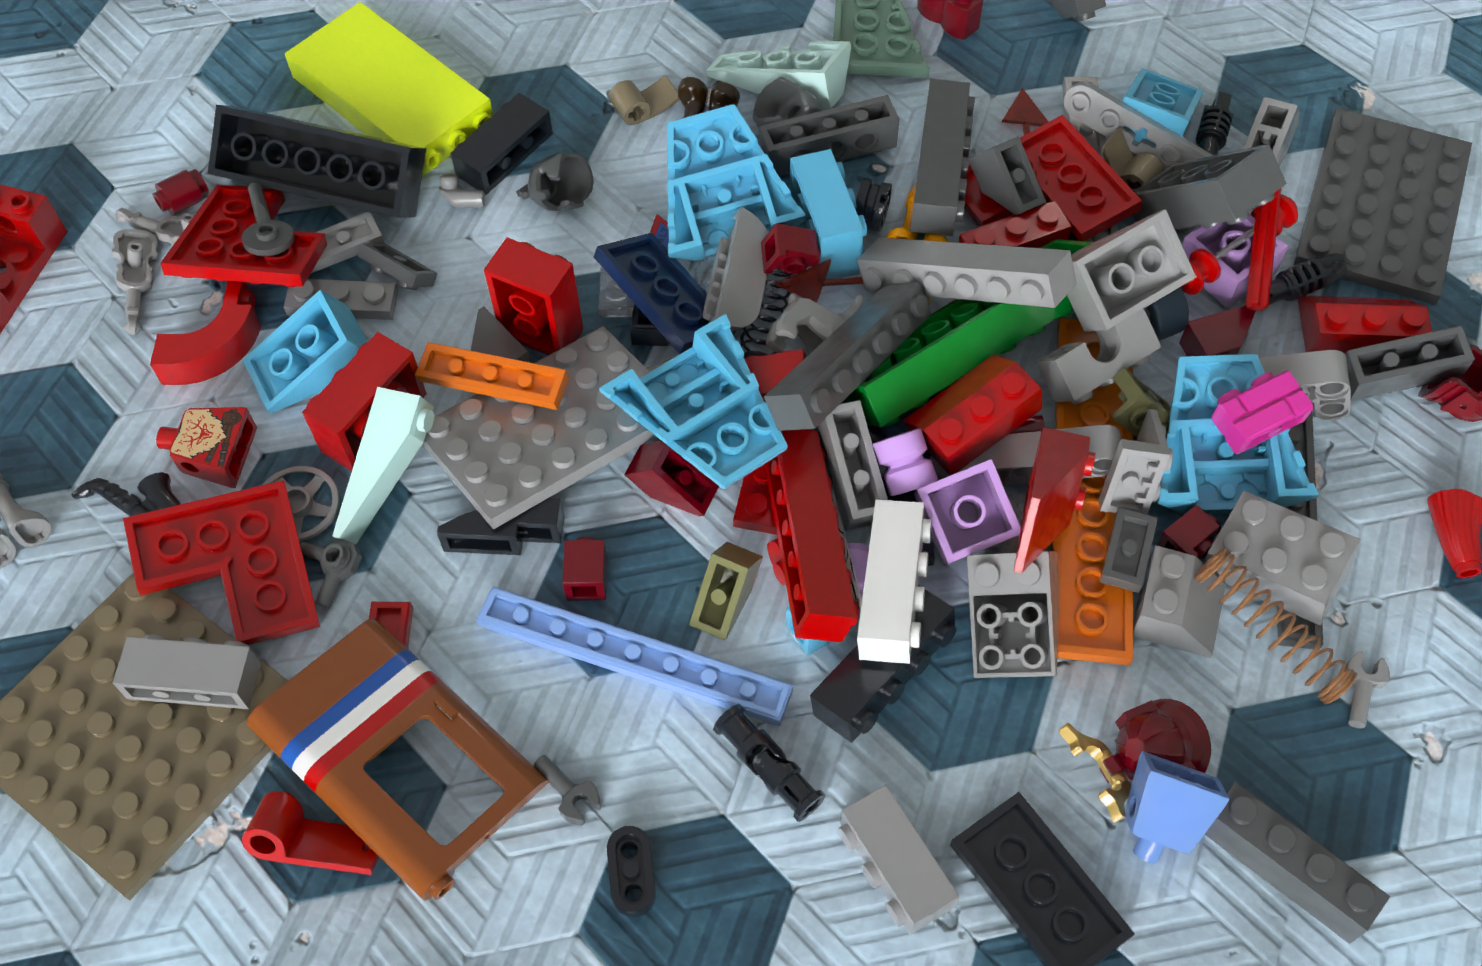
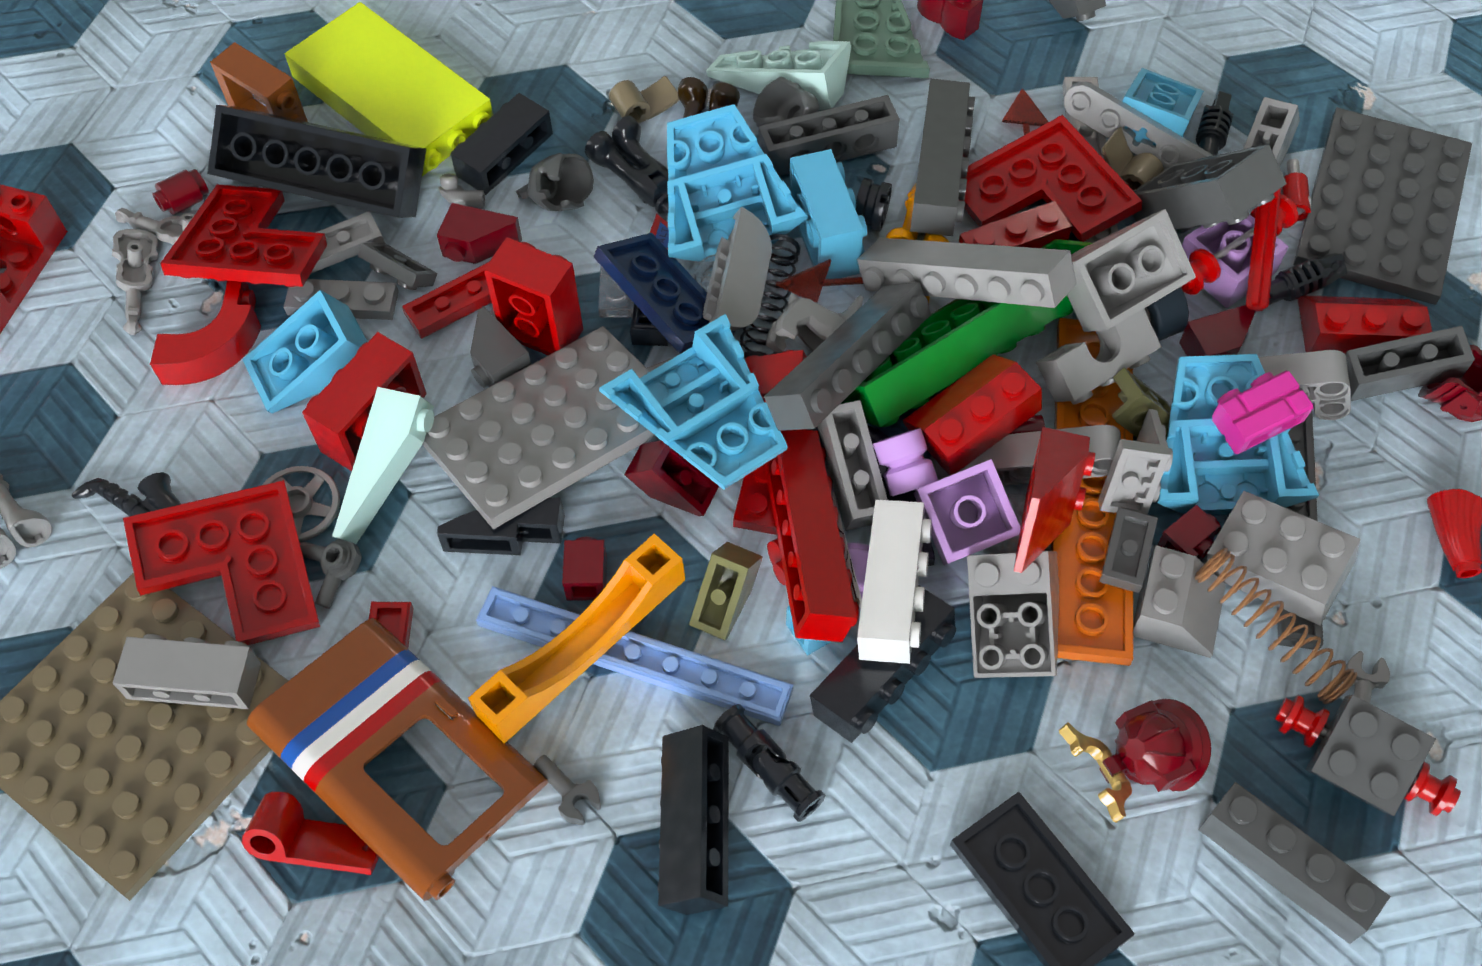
(210, 443): red torso -> none
(256, 84): none -> dark orange window
(267, 235): dark grey piece -> none
(448, 302): none -> red plate
(475, 233): none -> dark red slope
(492, 375): orange plate -> none
(529, 685): none -> light orange arch
(631, 872): black plate -> none
(649, 180): none -> black piece
(694, 821): none -> black brick
(789, 249): dark red brick -> none
(897, 860): light grey brick -> none
(1008, 176): dark grey slope -> none
(1171, 806): medium blue torso -> none
(1297, 188): none -> red piece
(1370, 754): none -> dark grey brick

